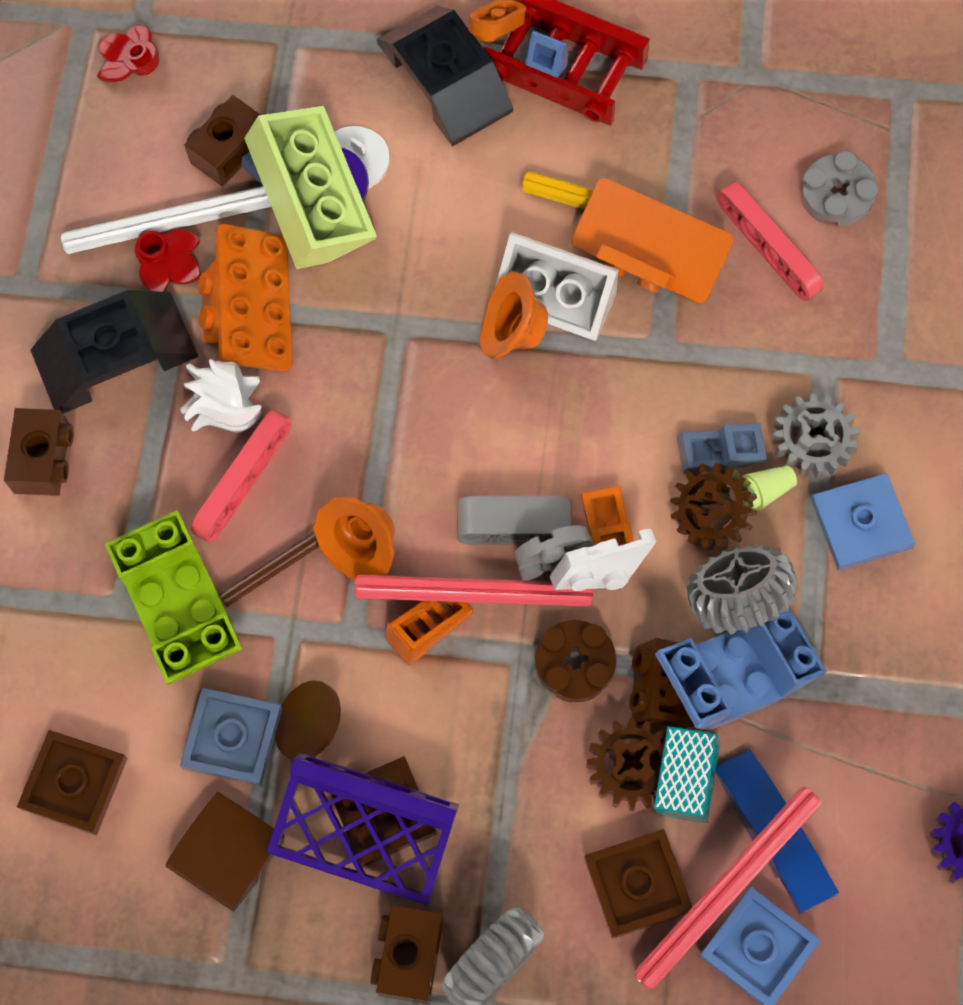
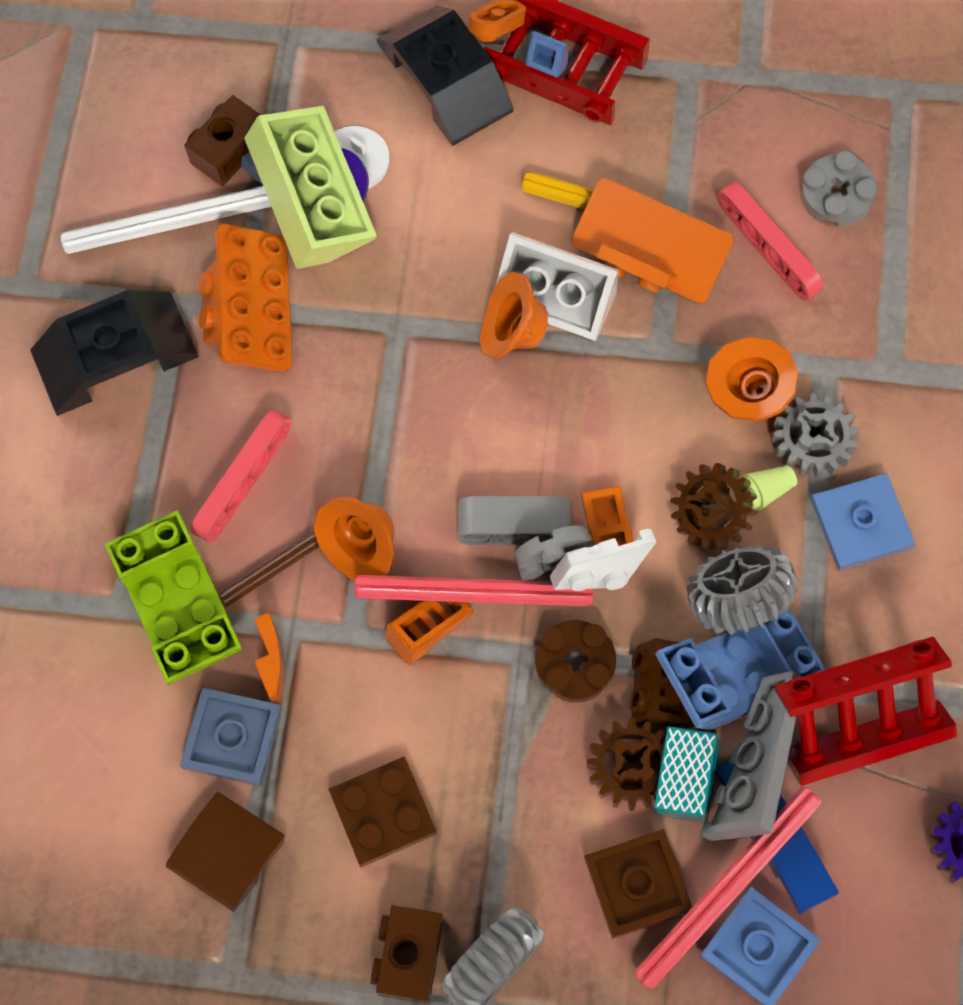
(29, 433): reddish brown brick -> none
(72, 782): reddish brown plate -> none
(128, 54): red plate -> none
(171, 262): red plate -> none
(221, 397): white hair -> none
(271, 666): none -> orange slope
(308, 719): reddish brown piece -> none
(374, 793): dark purple fence -> none
(731, 446): sand blue slope -> none
(743, 370): none -> orange hat
(754, 788): none -> light grey wing
(877, 739): none -> red fence

